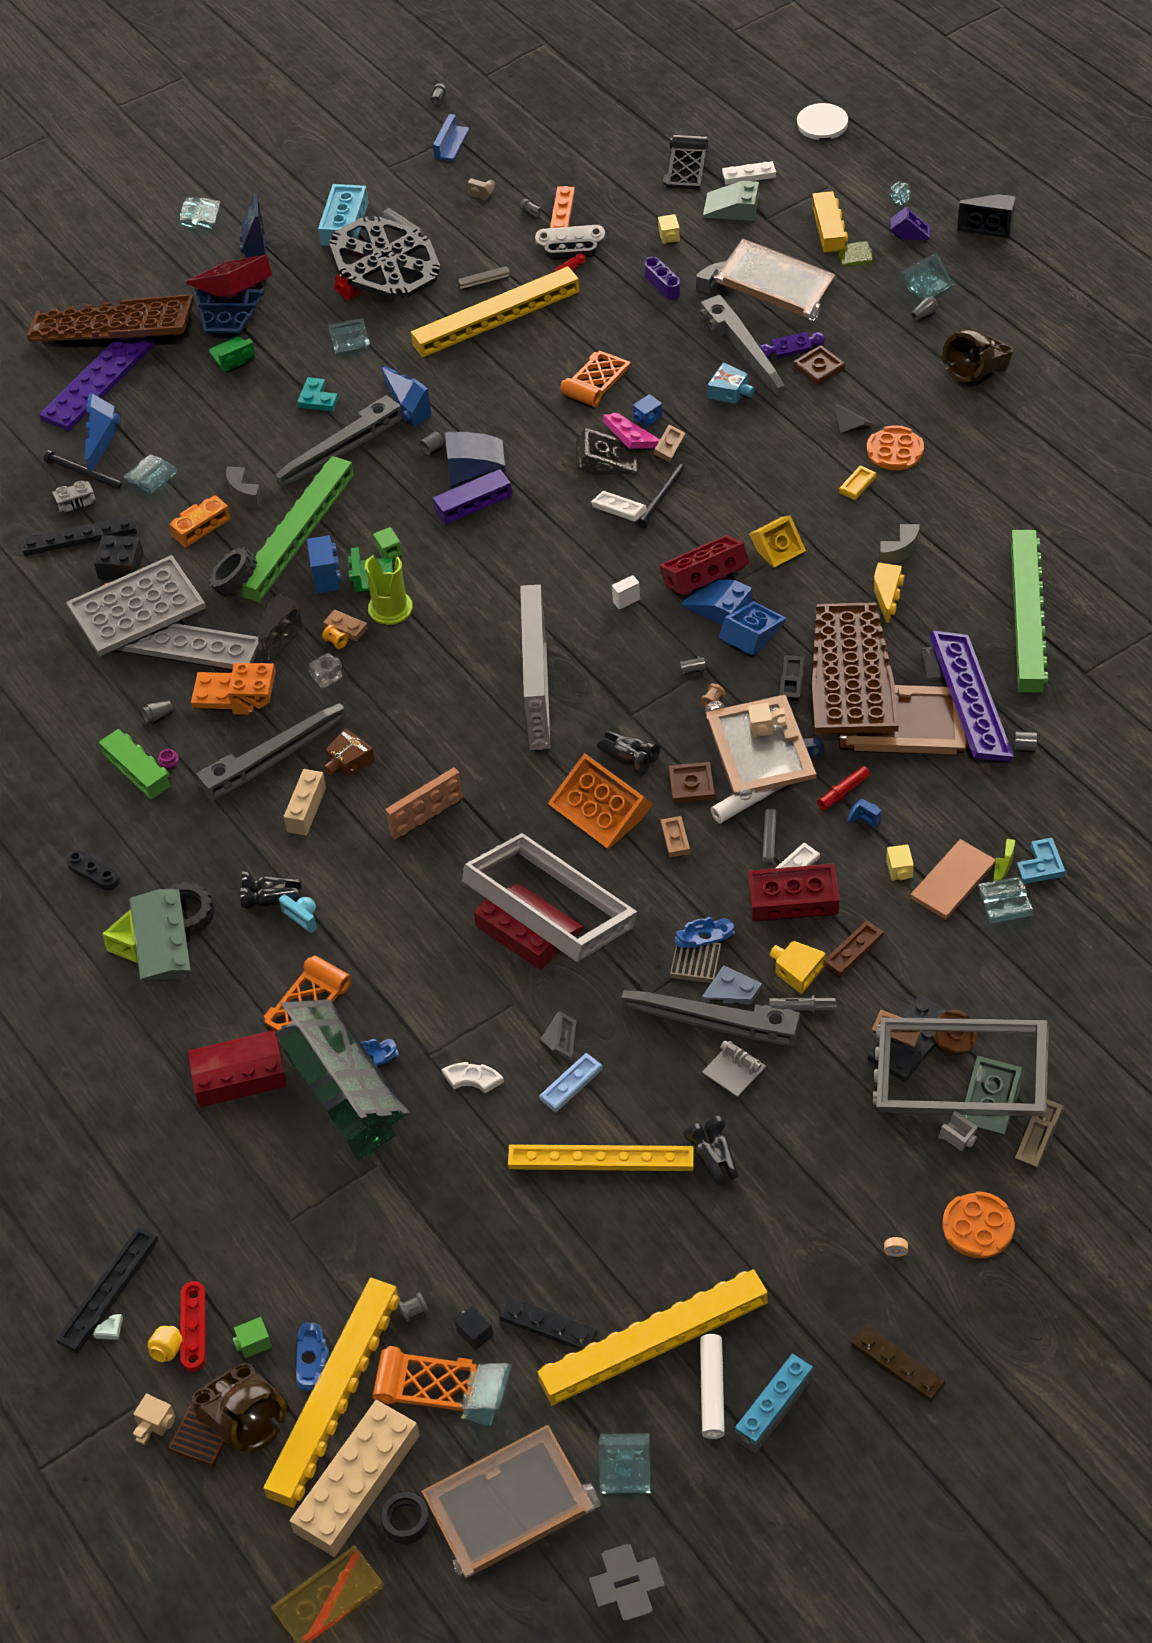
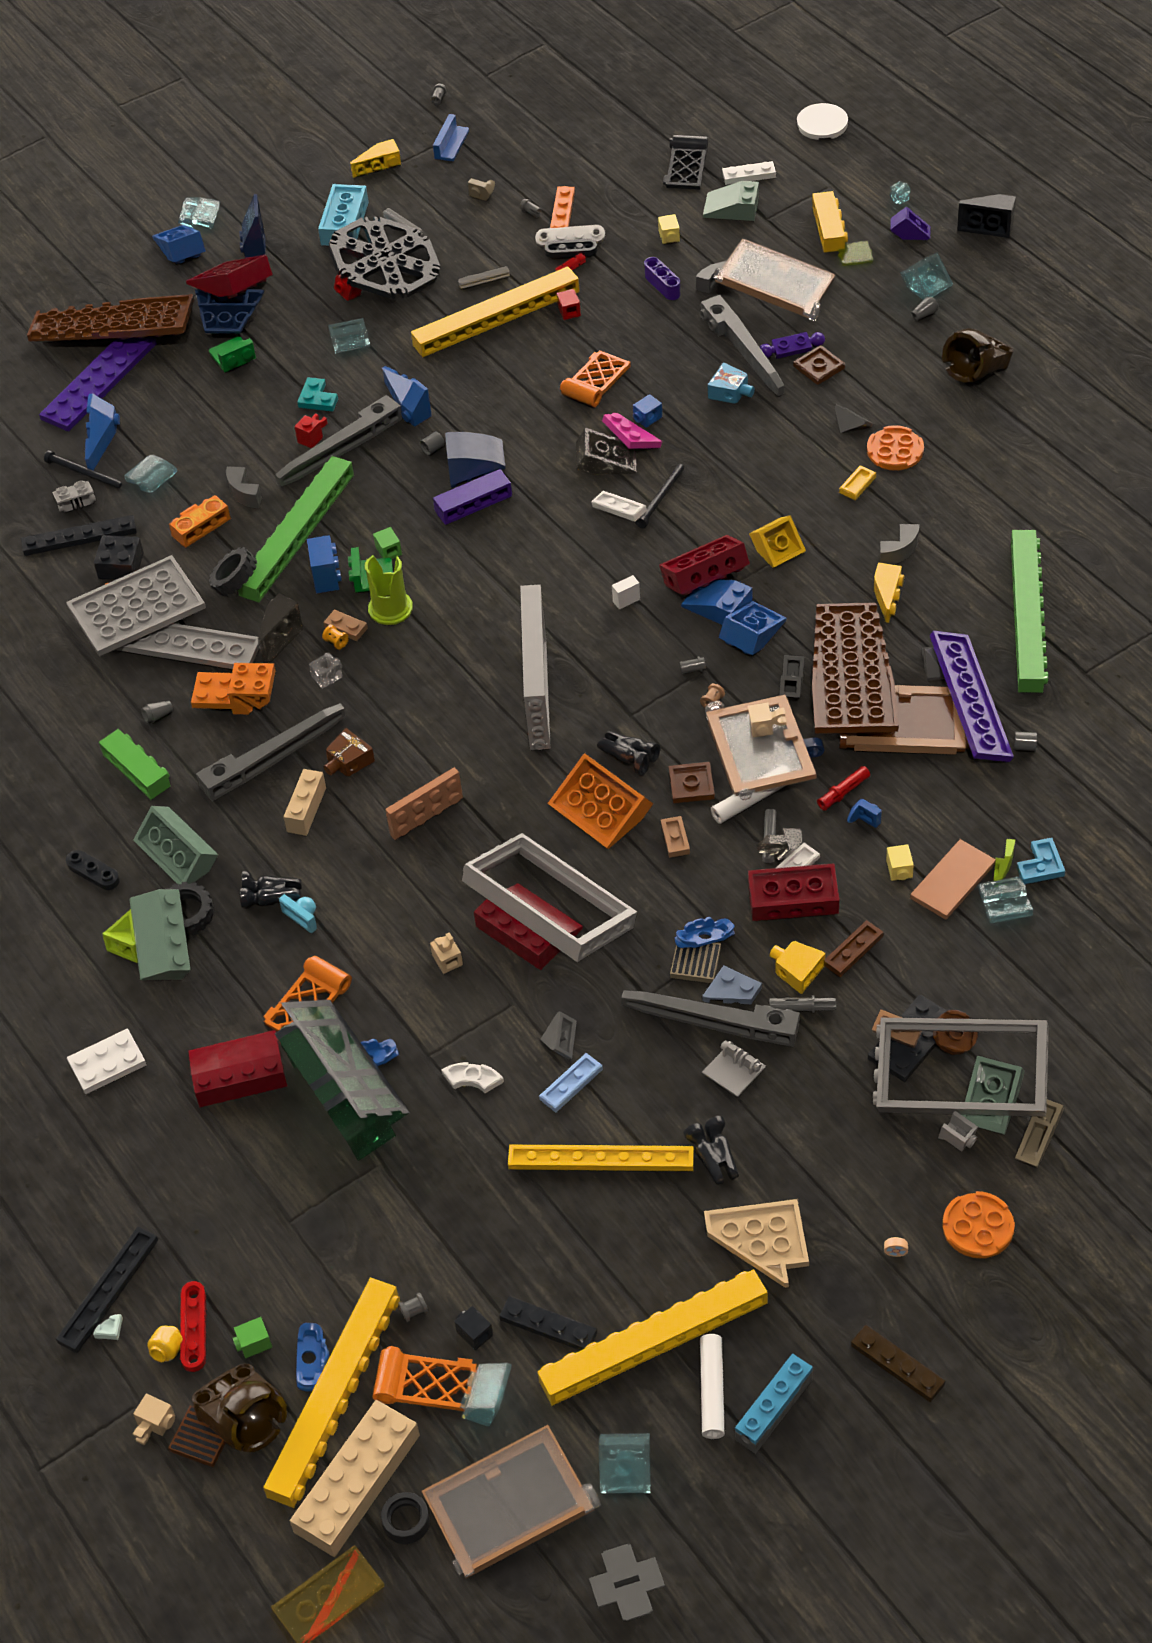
(106, 1061): none -> white plate
(168, 758): magenta plate -> none
(174, 845): none -> sand green slope
(180, 243): none -> blue slope
(309, 430): none -> red brick
(377, 158): none -> yellow slope
(446, 953): none -> tan brick
(568, 304): none -> red brick
(669, 443): medium nougat plate -> none
(762, 1235): none -> tan wing
(782, 843): none -> clear smoke brick

